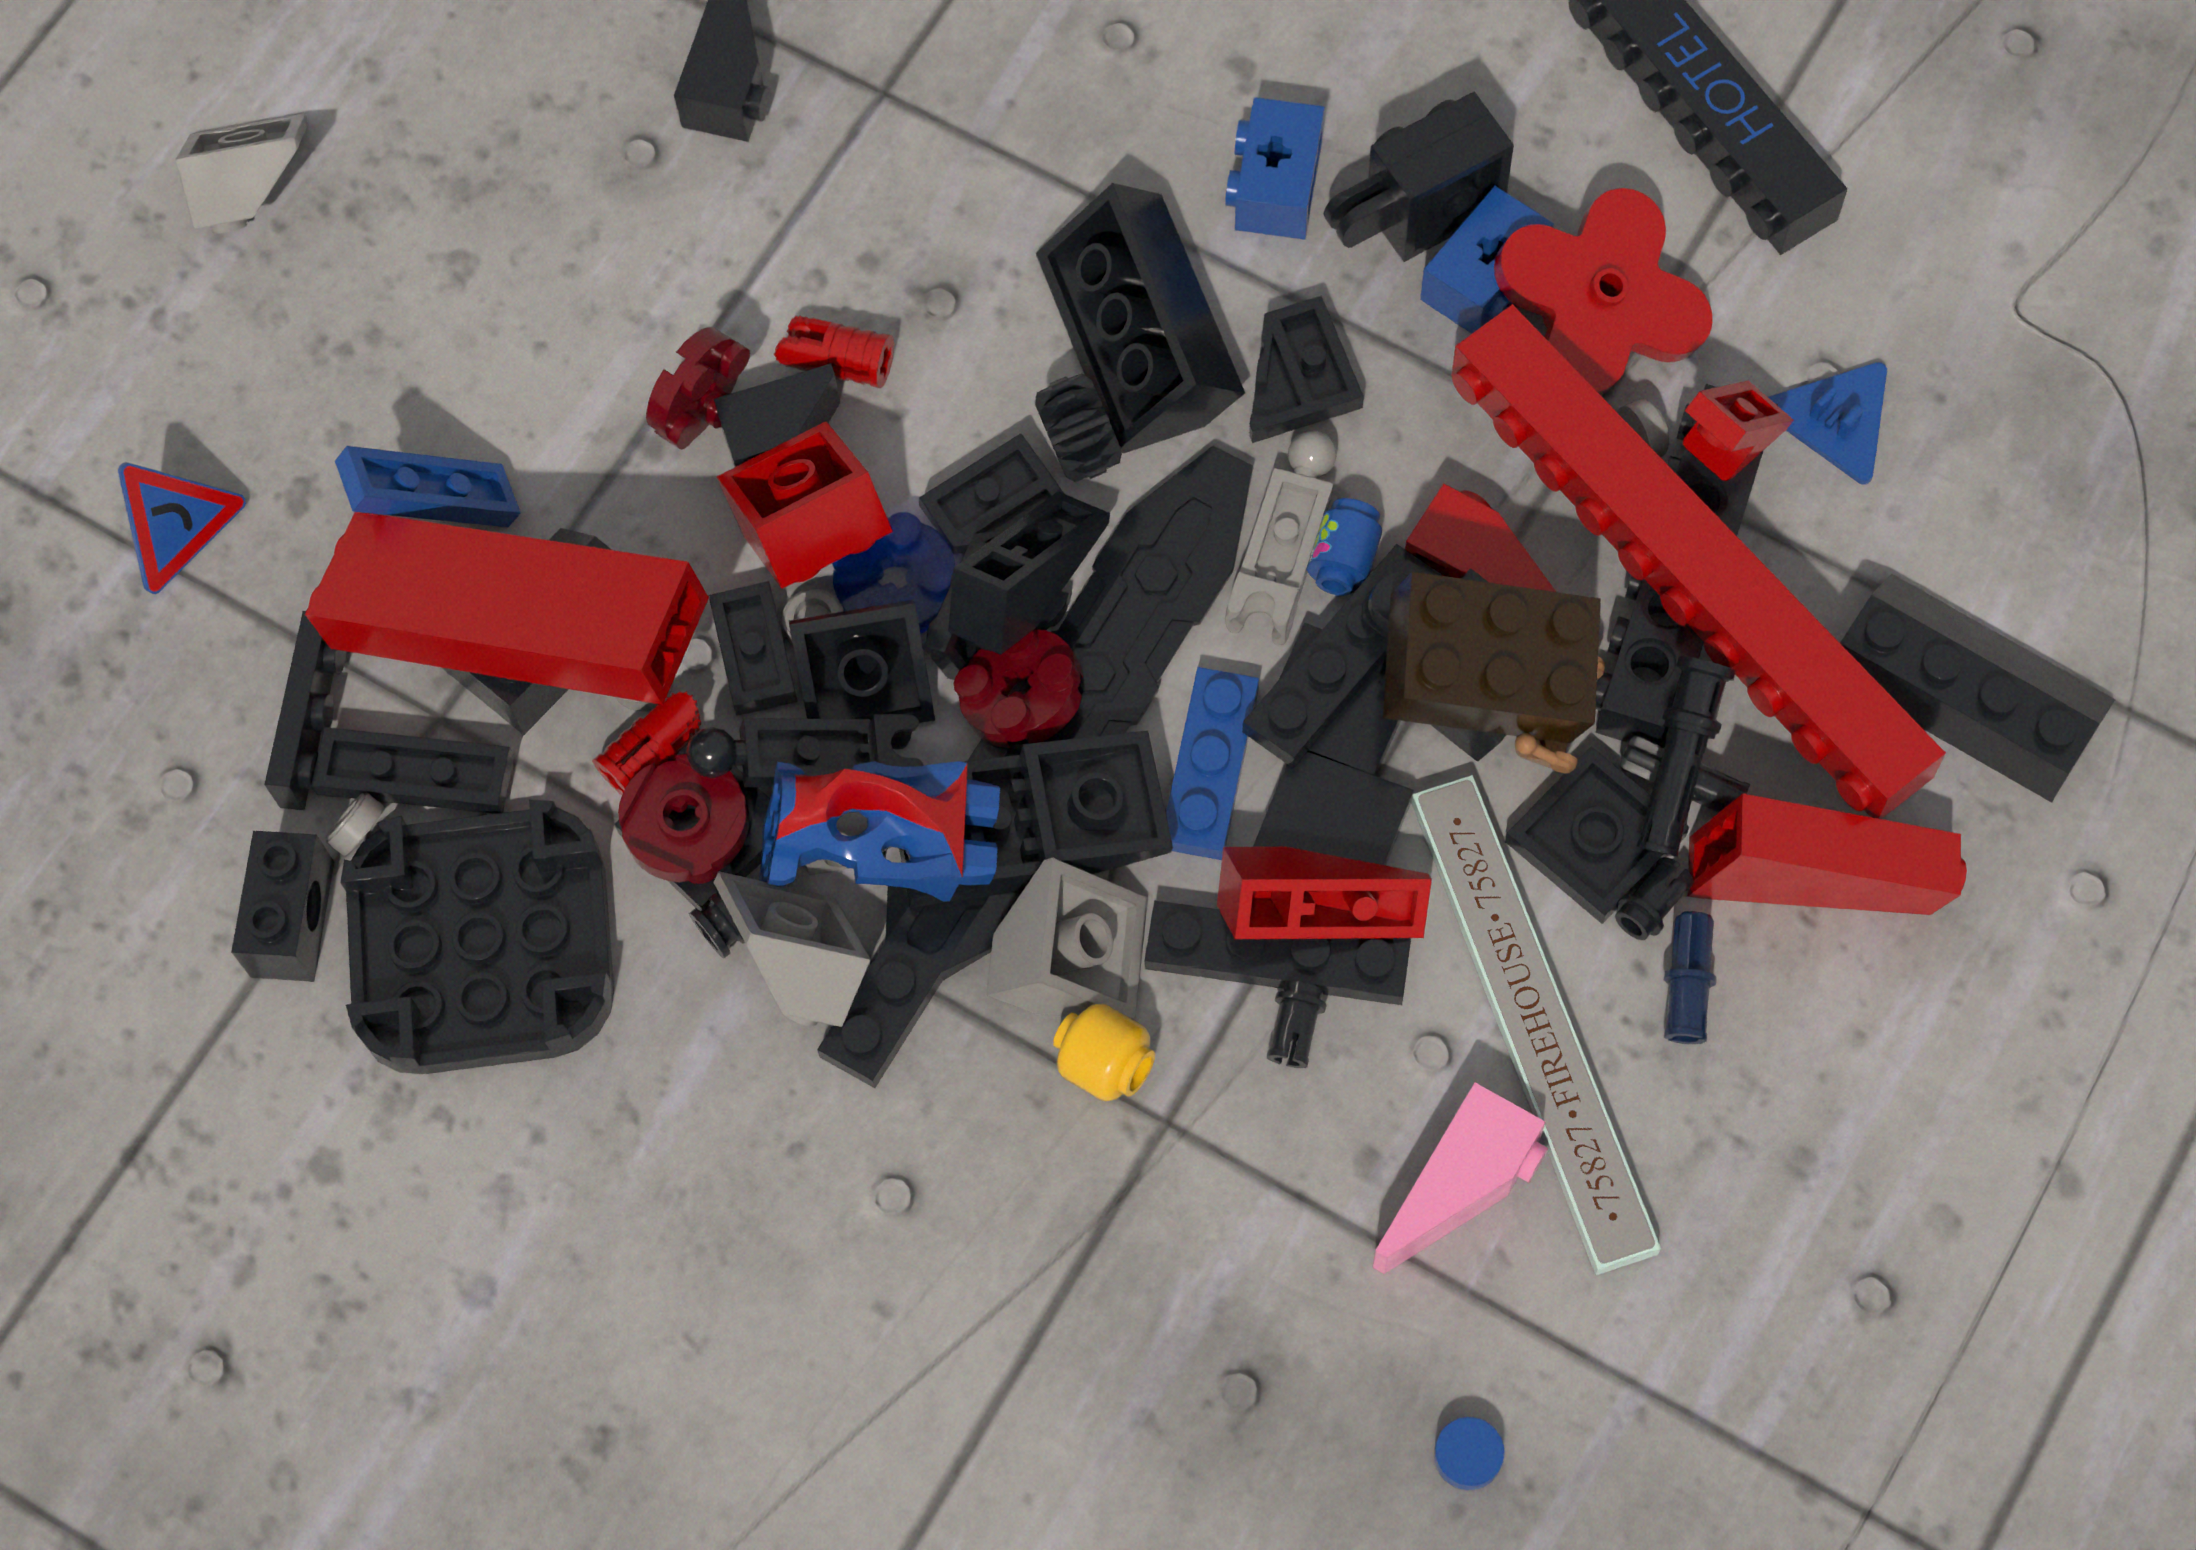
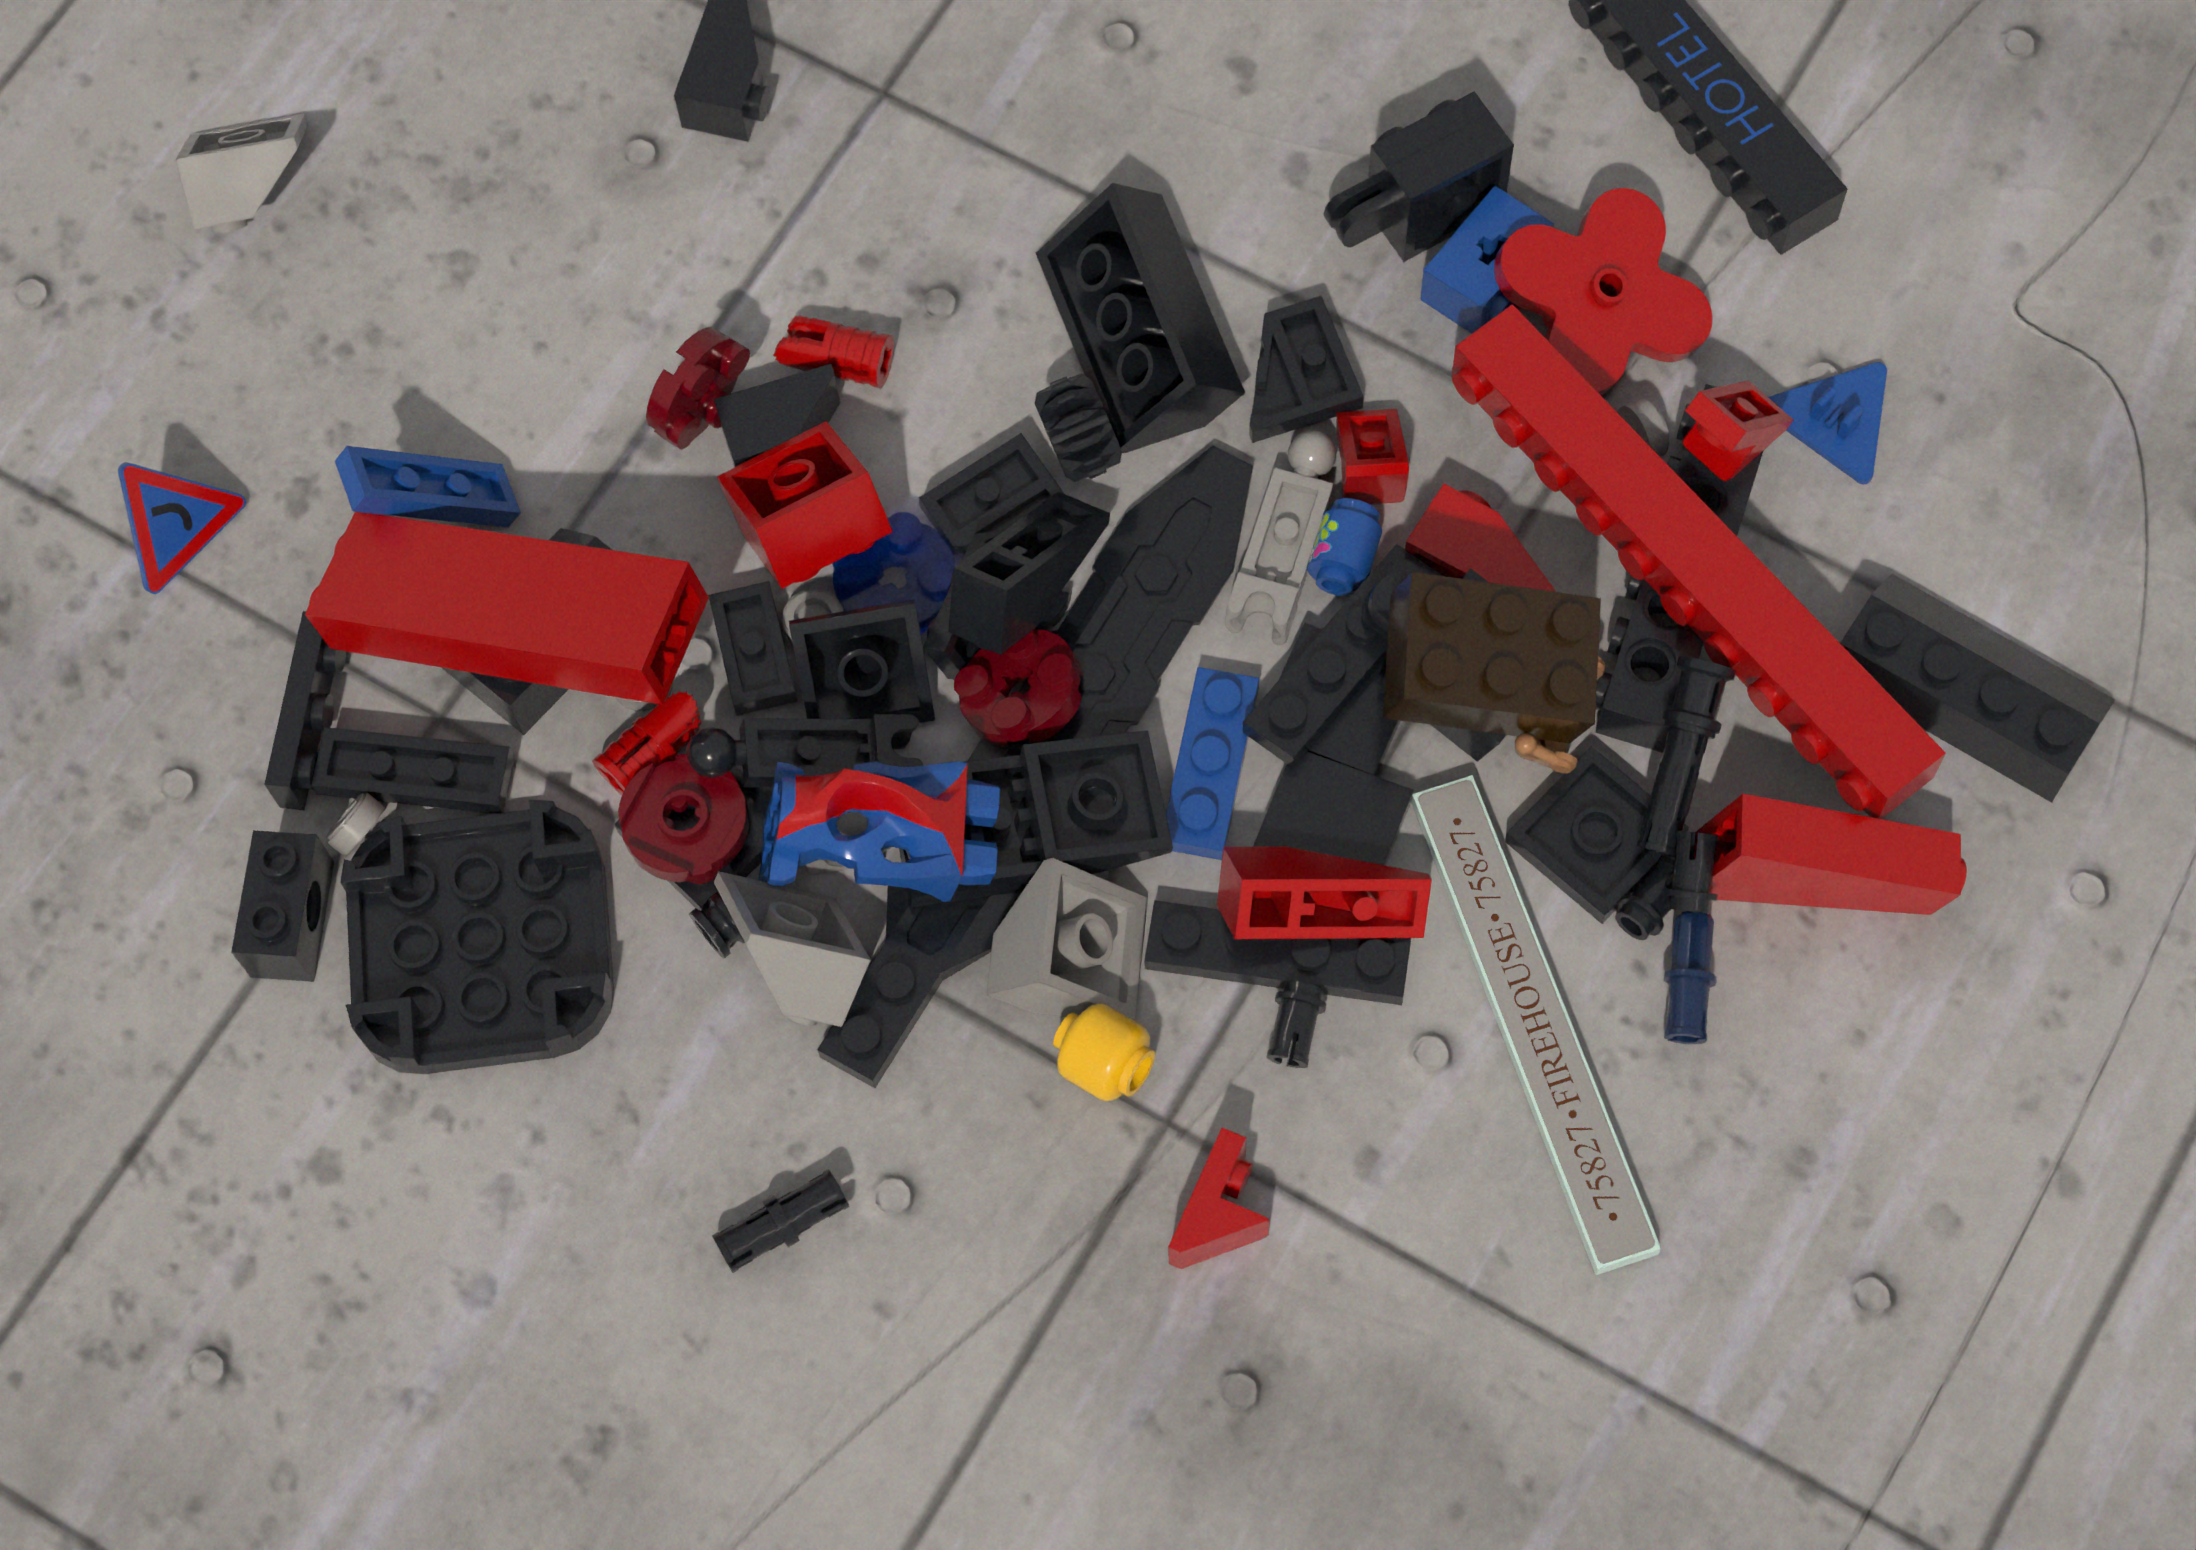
(780, 1220): none -> black pin
(1210, 1221): none -> red slope
(1277, 168): blue brick -> none
(1372, 456): none -> red slope
(1468, 1172): bright pink slope -> none
(1469, 1453): blue tile -> none
(1693, 876): none -> black pin
(1712, 788): black axle -> none

